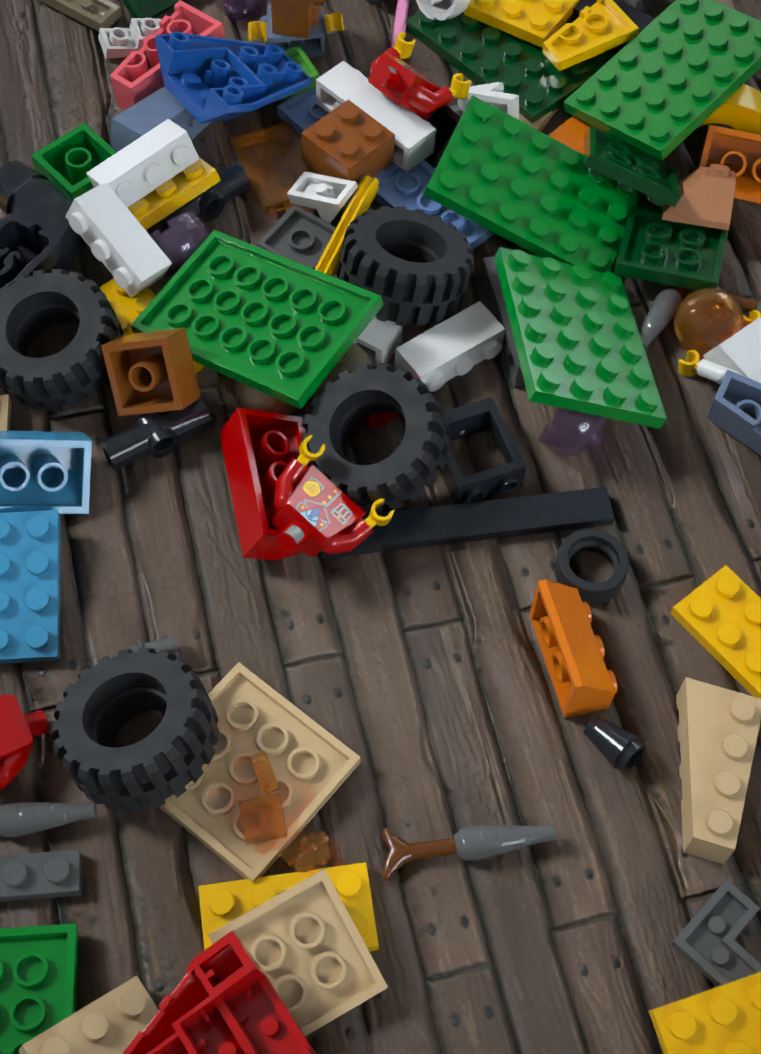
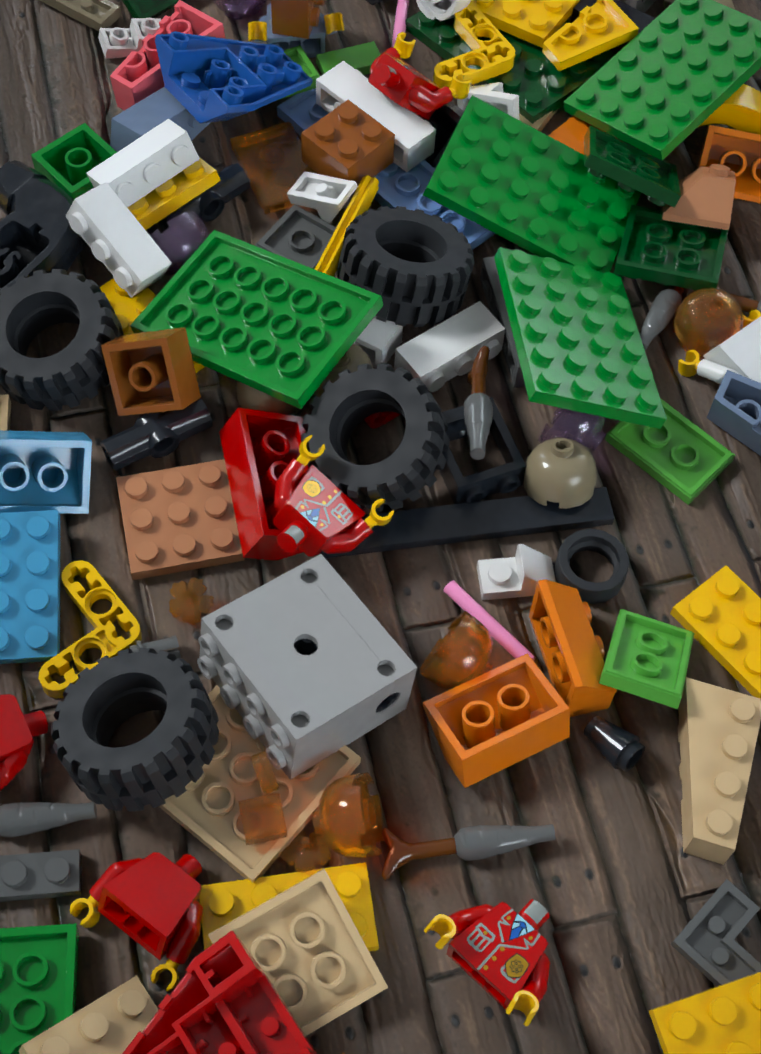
(102, 637): none -> yellow beam
(152, 905): none -> red torso
(179, 519): none -> nougat plate
(190, 601): none -> clear orange plant
(305, 665): none -> light grey gear
(350, 817): none -> clear orange cylinder
(357, 56): none -> bright green tile
(460, 654): none -> clear orange cylinder
(478, 406): none -> dark grey piece
(492, 56): none -> yellow beam
(495, 629): none -> bright pink bar
(497, 719): none -> orange slope
(500, 951): none -> red torso
(514, 575): none -> white slope
(560, 473): none -> dark tan cylinder
(648, 658): none -> bright green tile
(675, 455): none -> bright green tile

